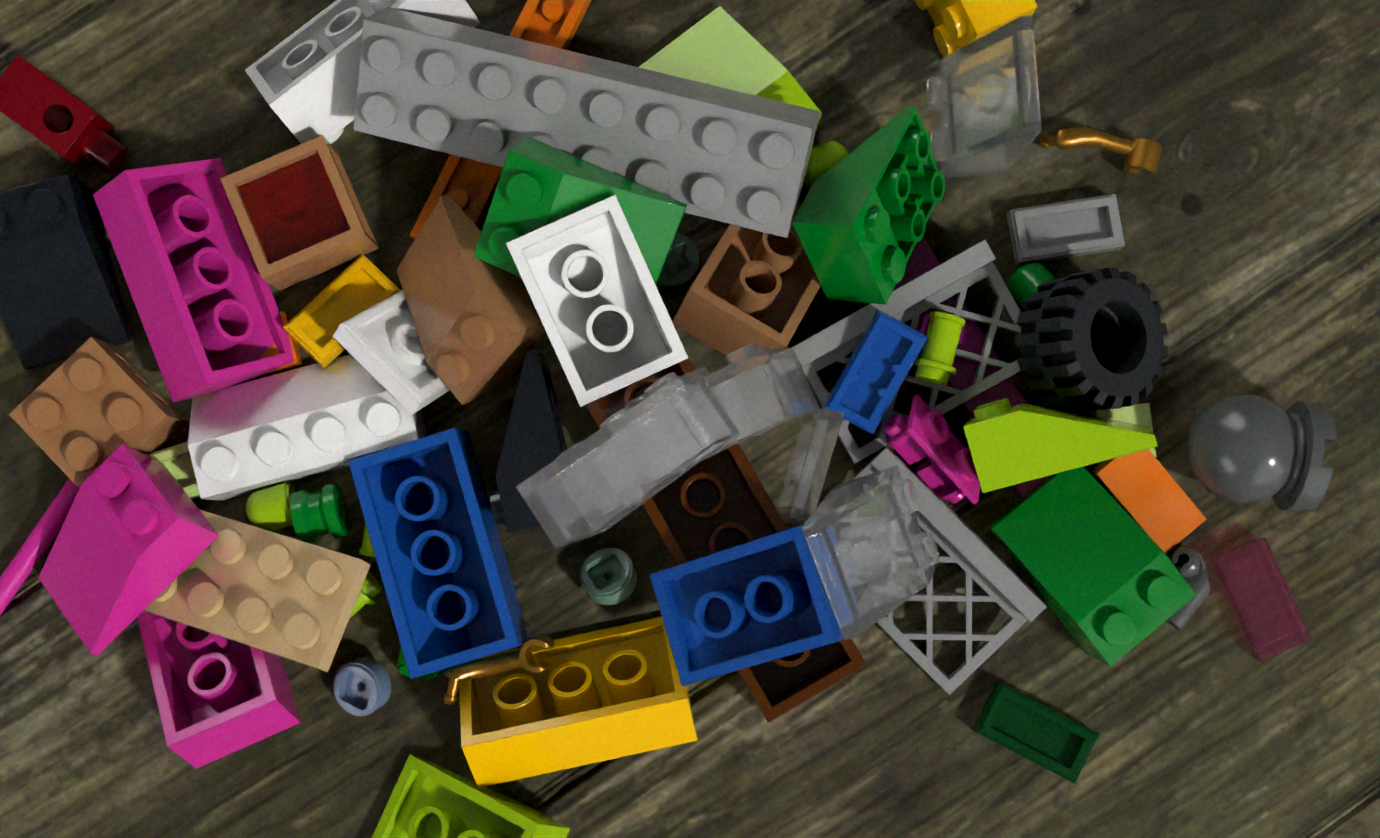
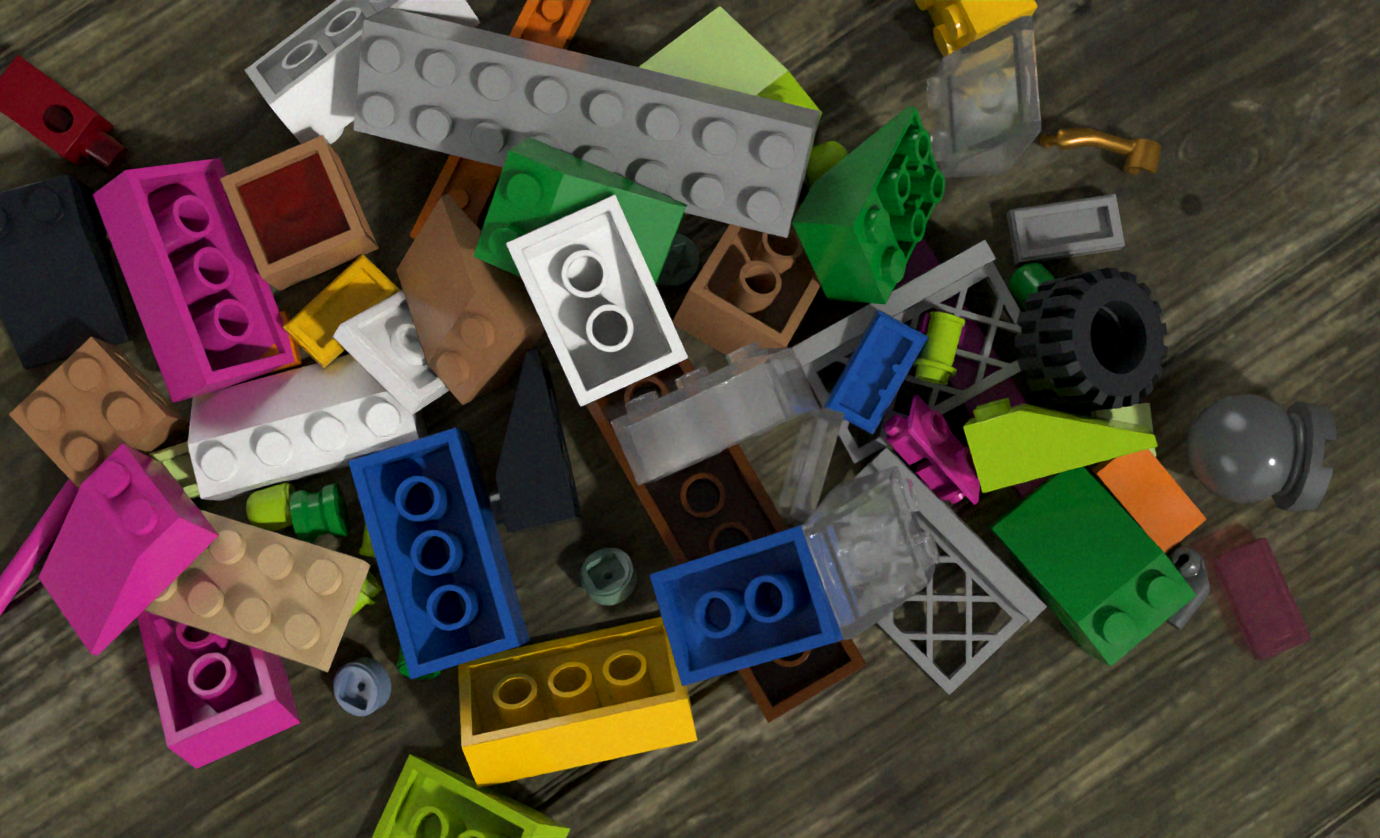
(495, 665): pearl gold piece -> none
(628, 459): clear wedge -> none
(1035, 732): dark green tile -> none

